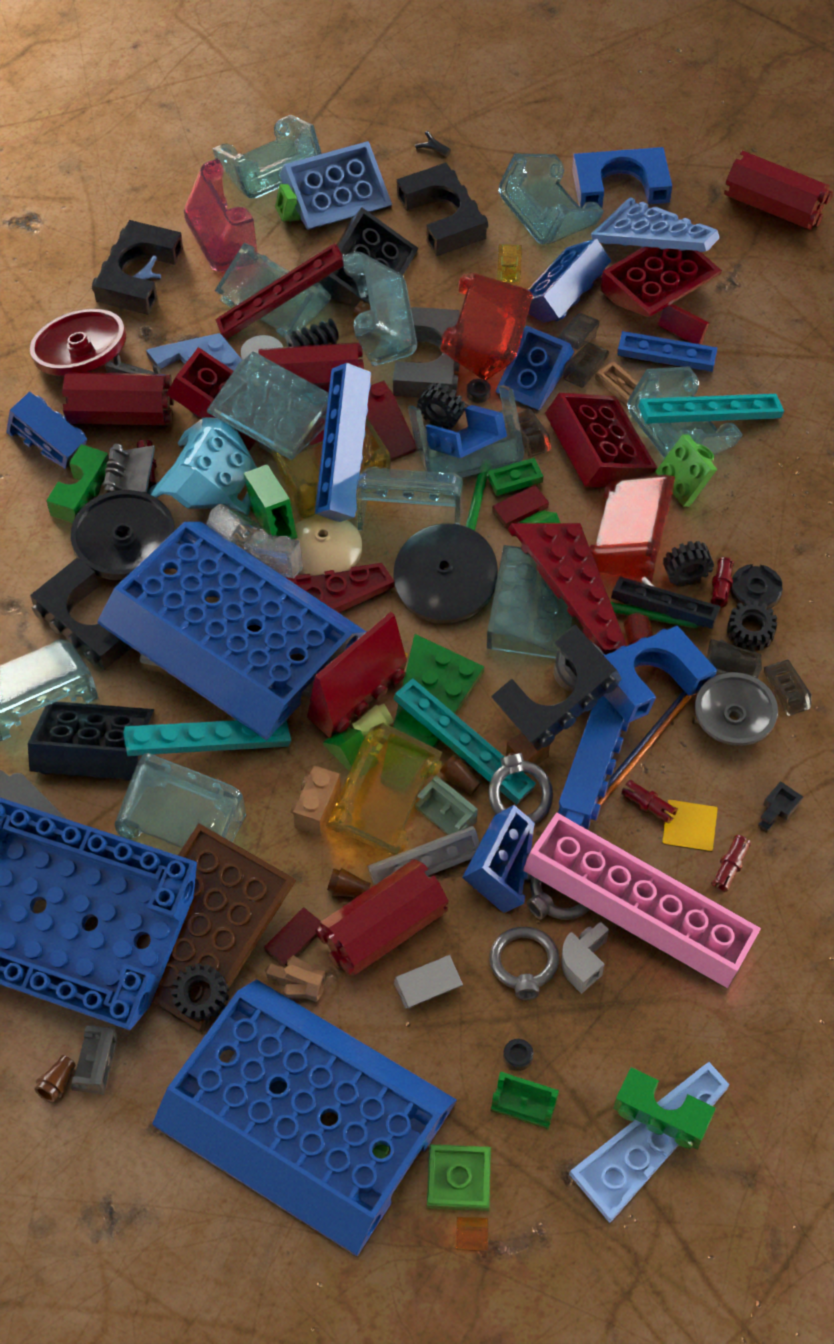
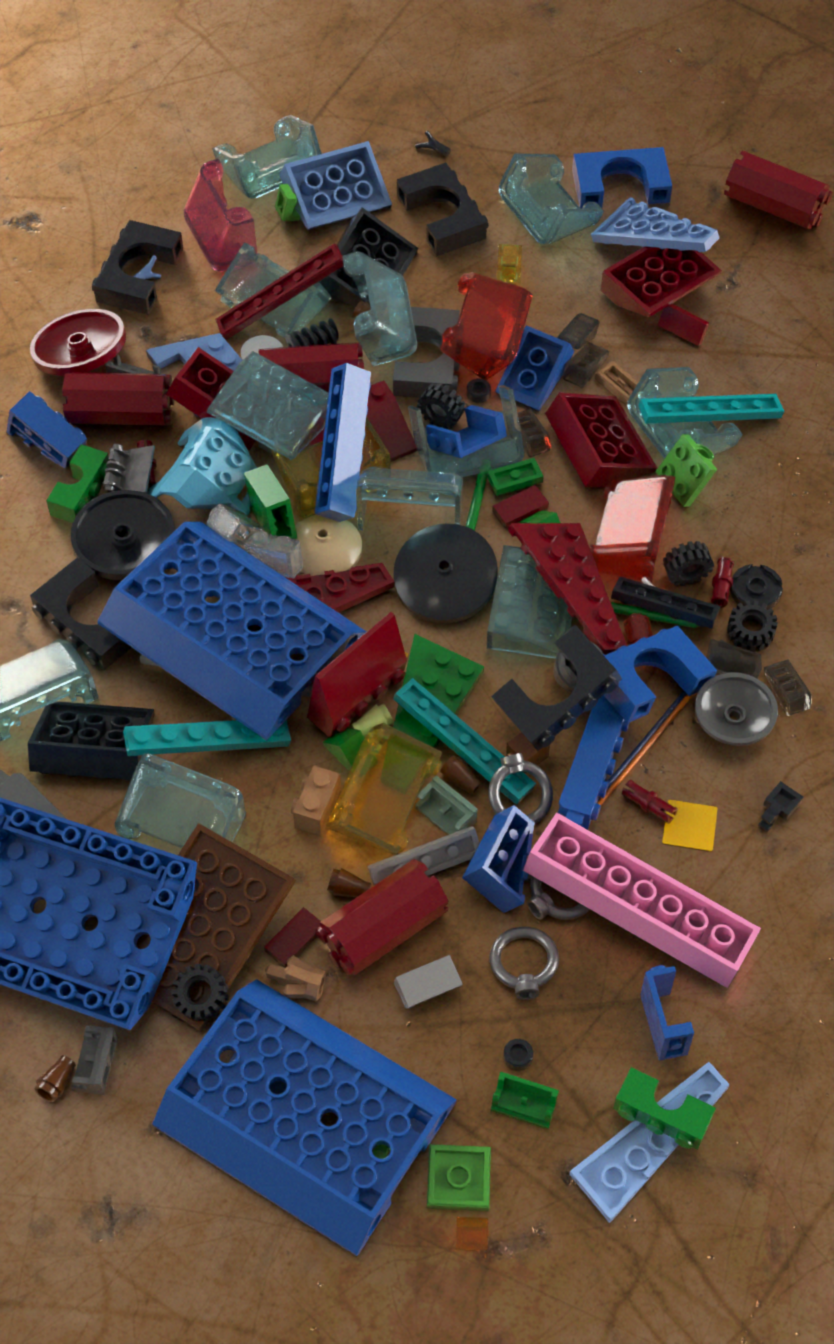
(566, 280): blue slope -> none
(578, 958): light grey brick -> none
(667, 351): blue plate -> none
(668, 1040): none -> blue panel
(731, 863): dark red pin -> none

